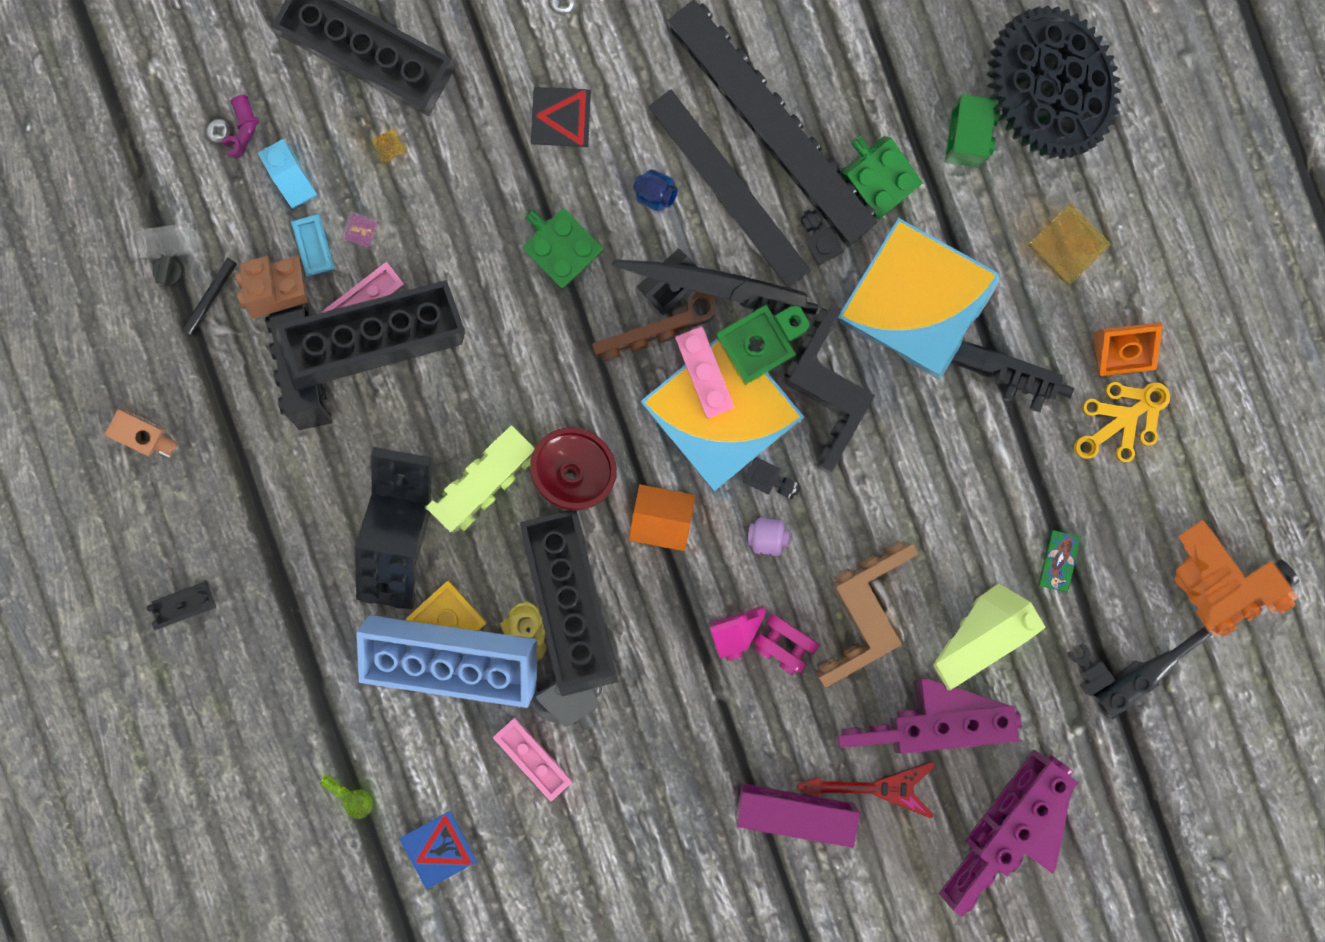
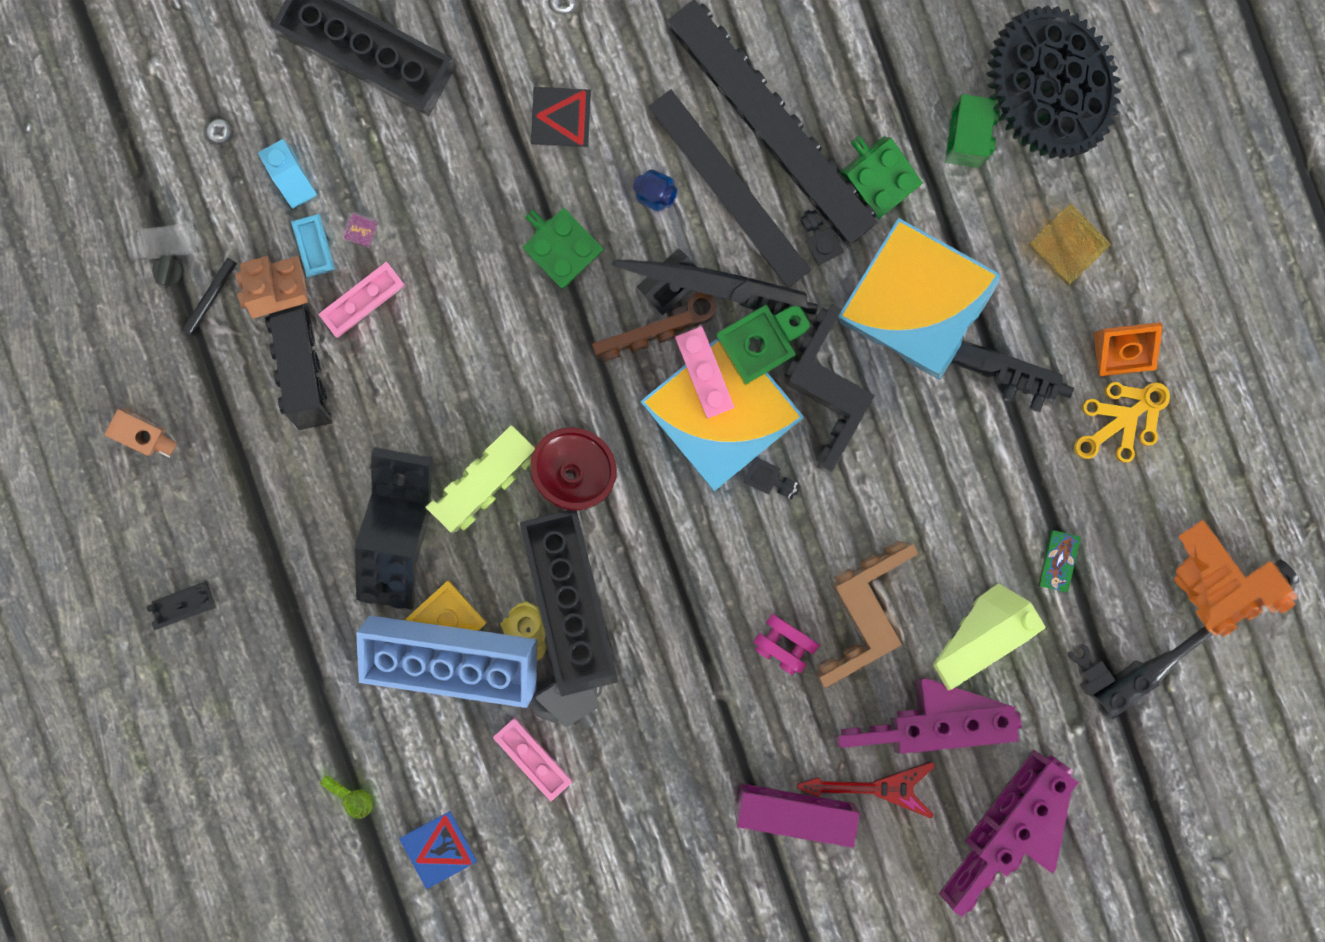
(246, 126): magenta piece -> none
(370, 334): black brick -> none
(383, 140): clear yellow plate -> none
(662, 517): orange slope -> none
(736, 632): dark pink slope -> none
(768, 536): lavender head -> none

